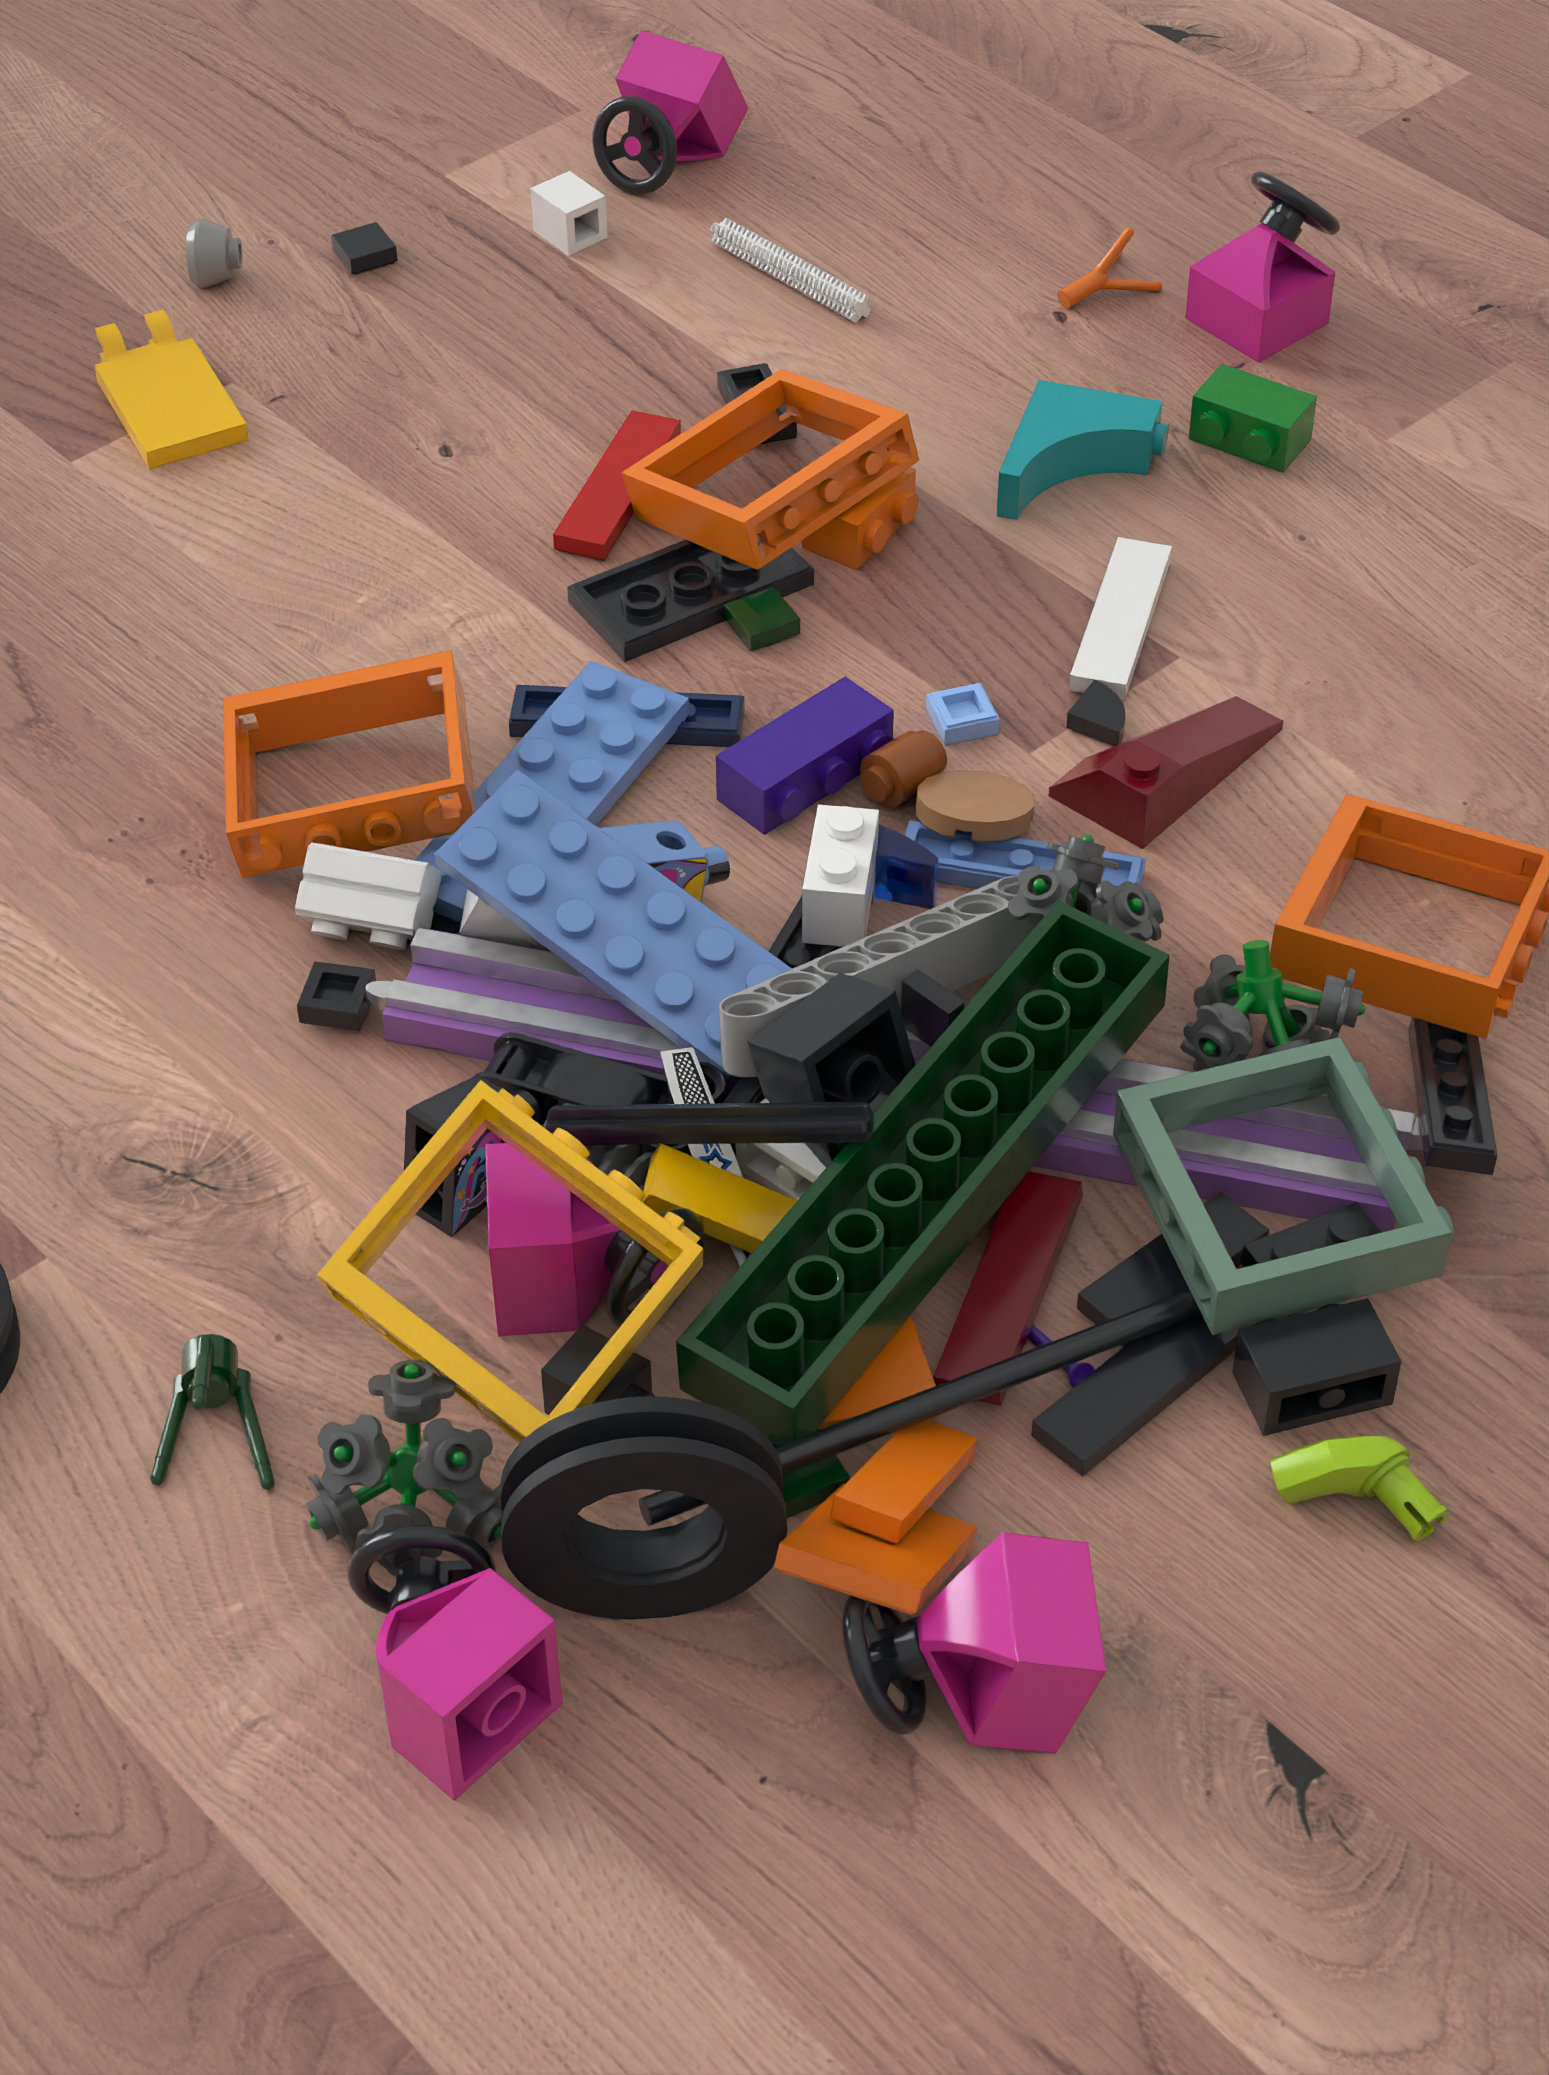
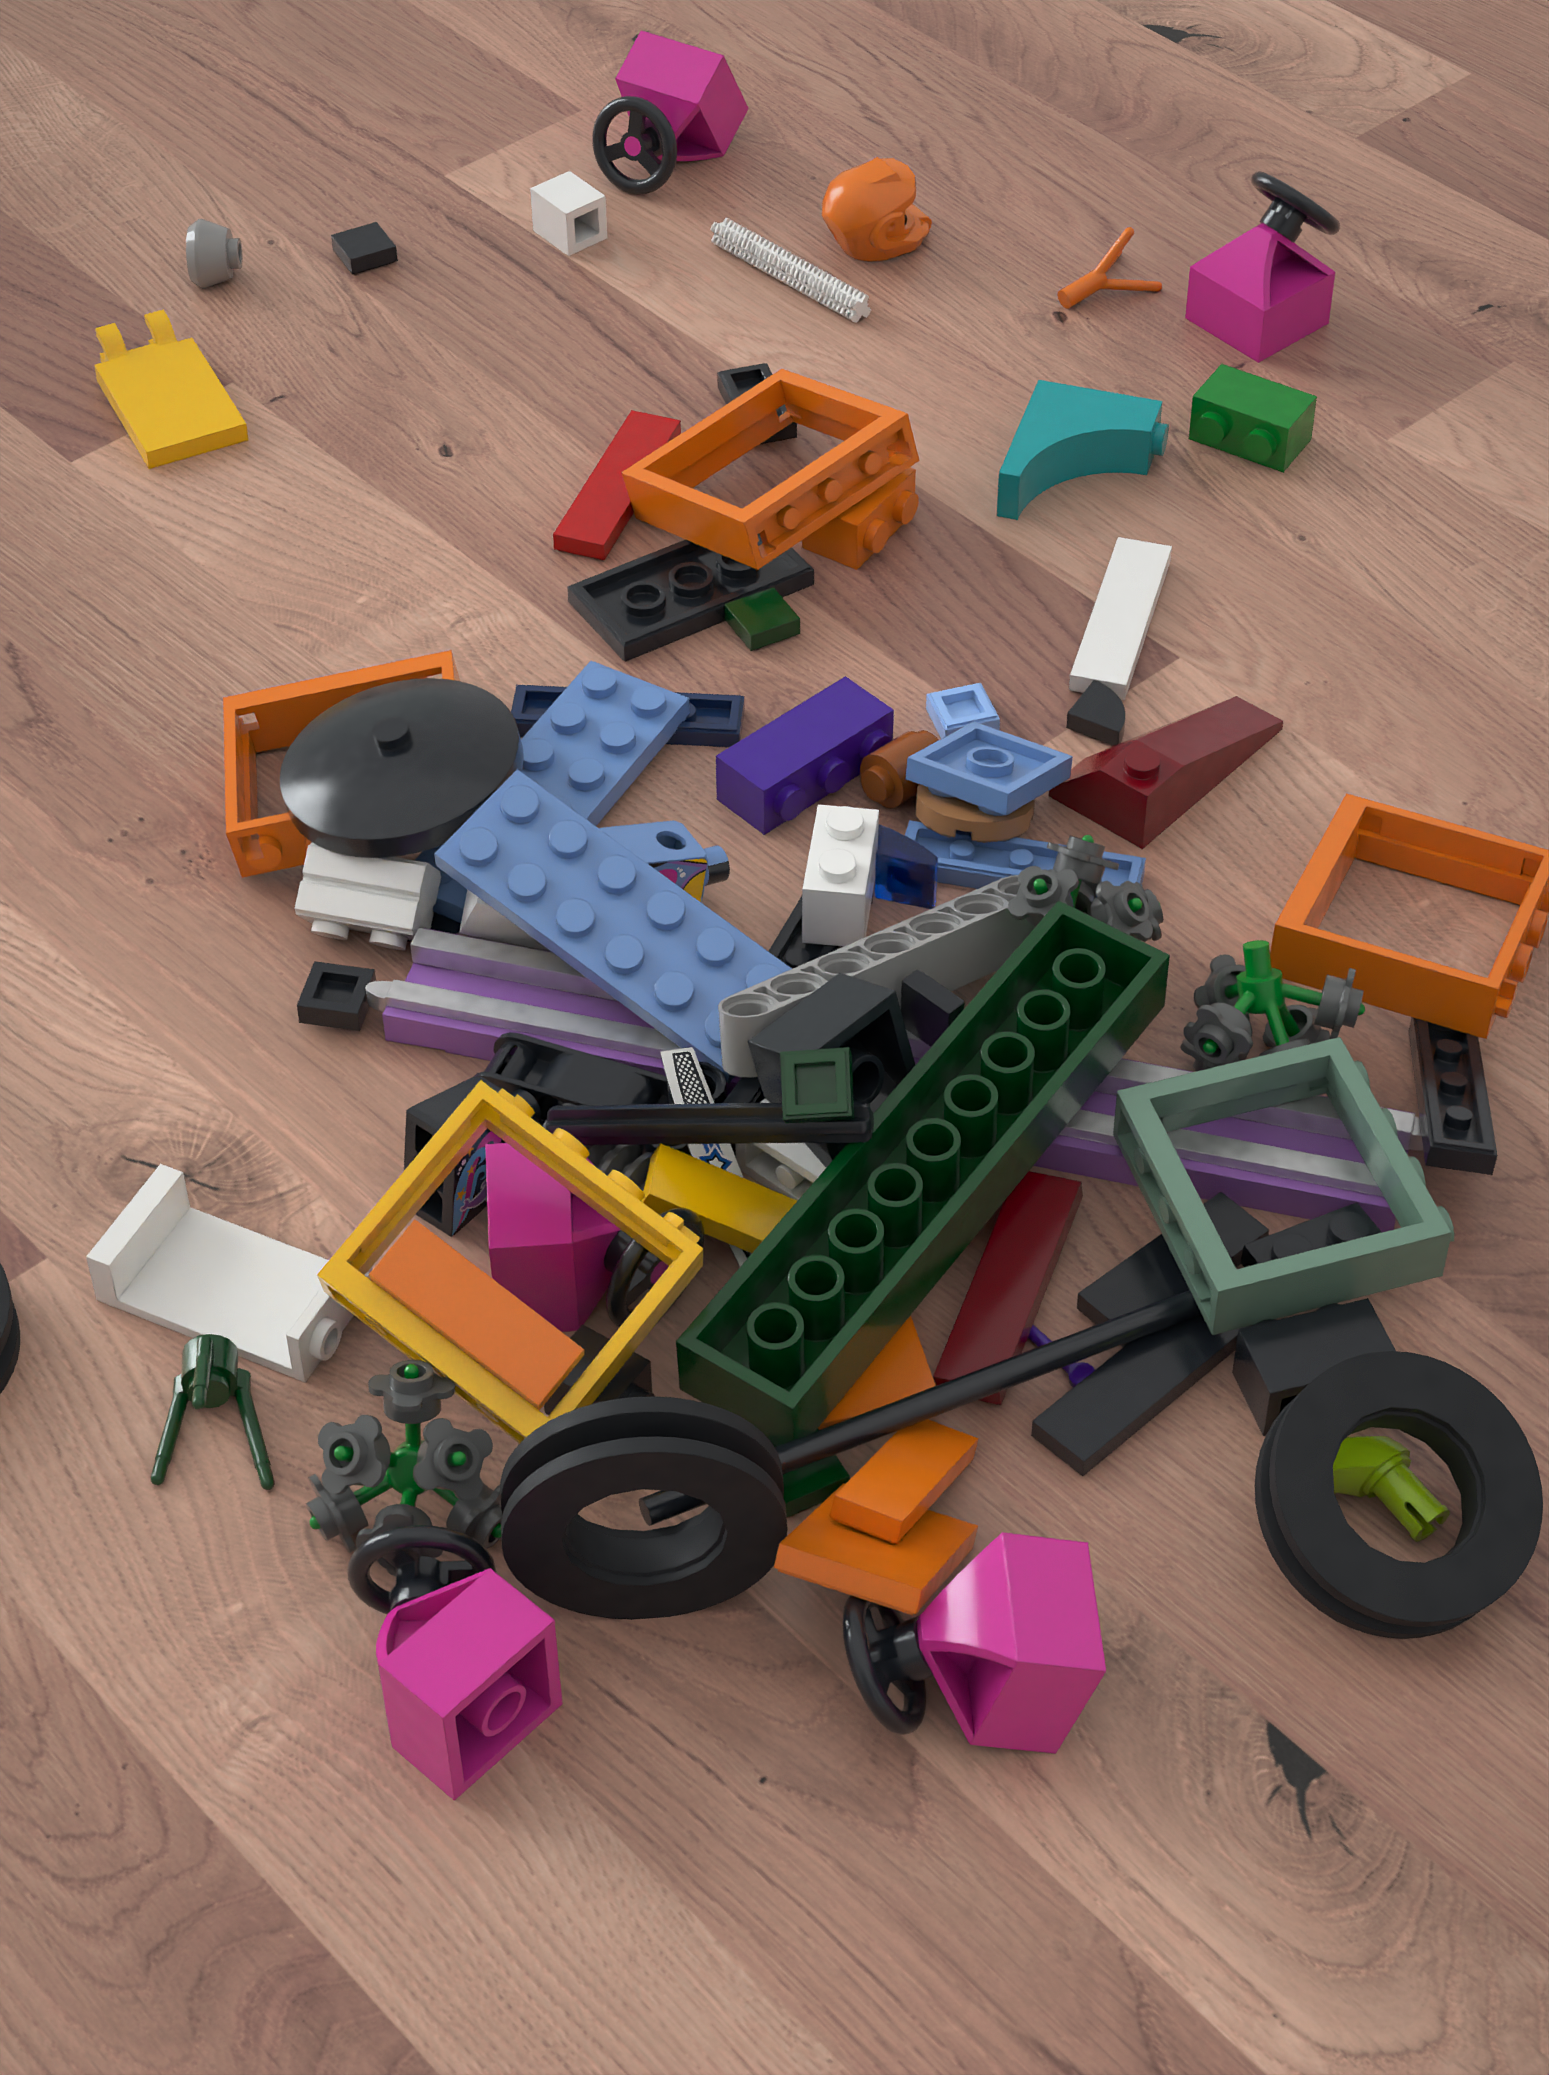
(216, 1280): none -> white panel
(399, 766): none -> black dish
(477, 1314): none -> orange tile
(817, 1085): none -> dark green tile
(870, 209): none -> orange helmet
(988, 768): none -> medium blue plate
(1465, 1429): none -> black tyre

